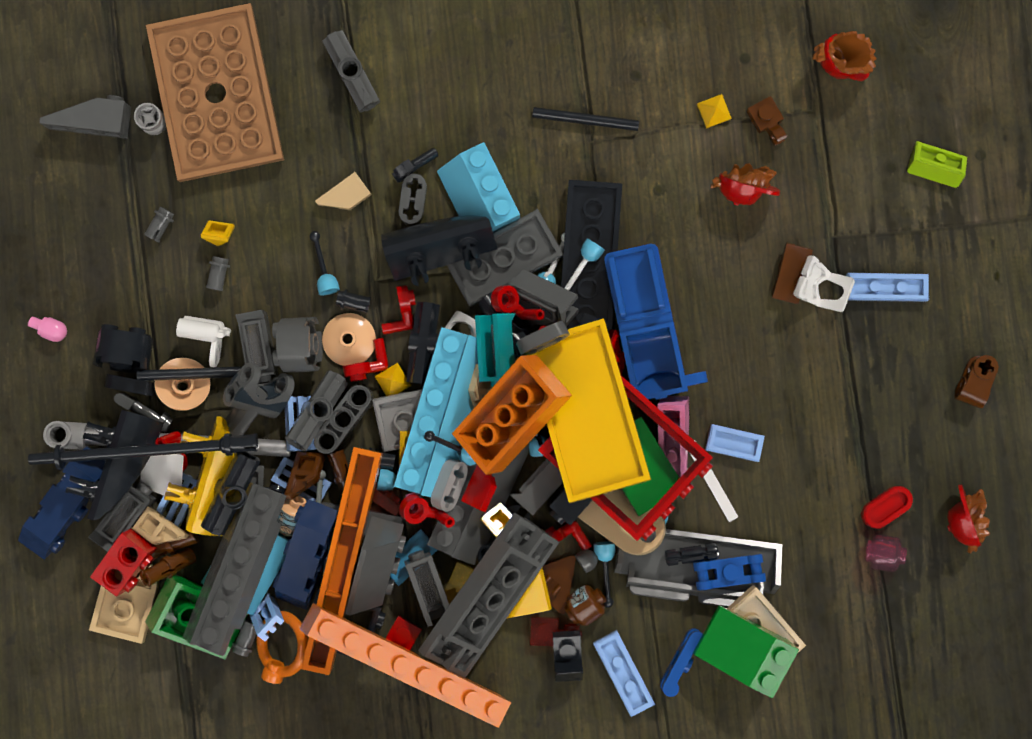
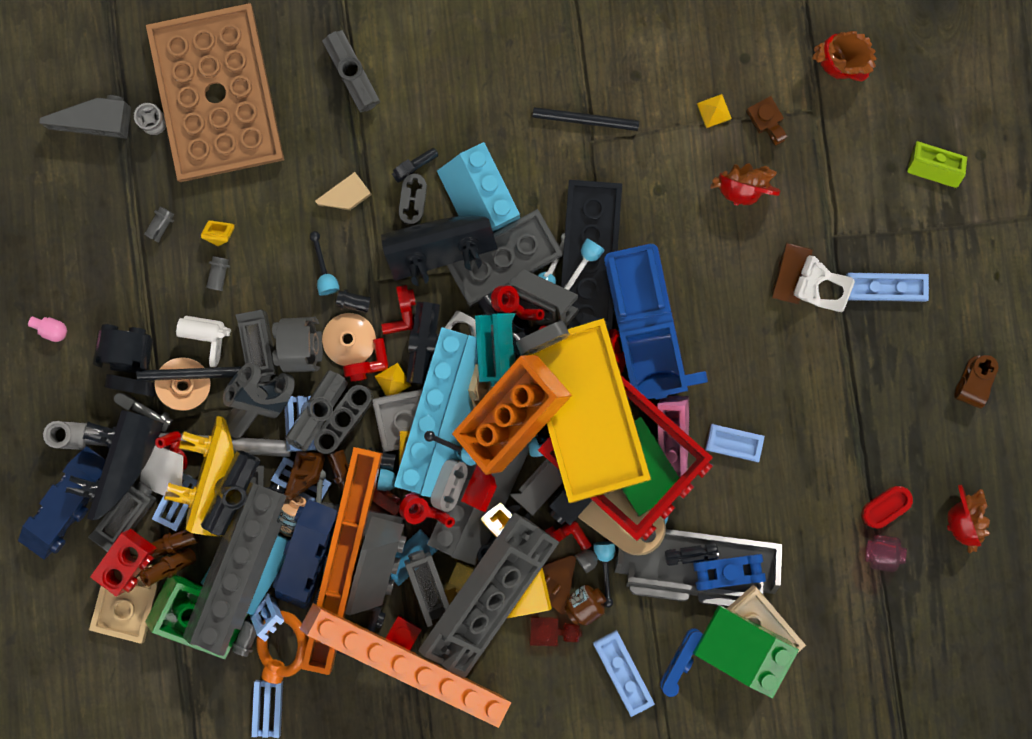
(157, 528): tan tile -> none
(227, 444): black bar -> none
(265, 733): none -> light blue tile
(567, 656): black slope -> none
(720, 495): white sticker -> none

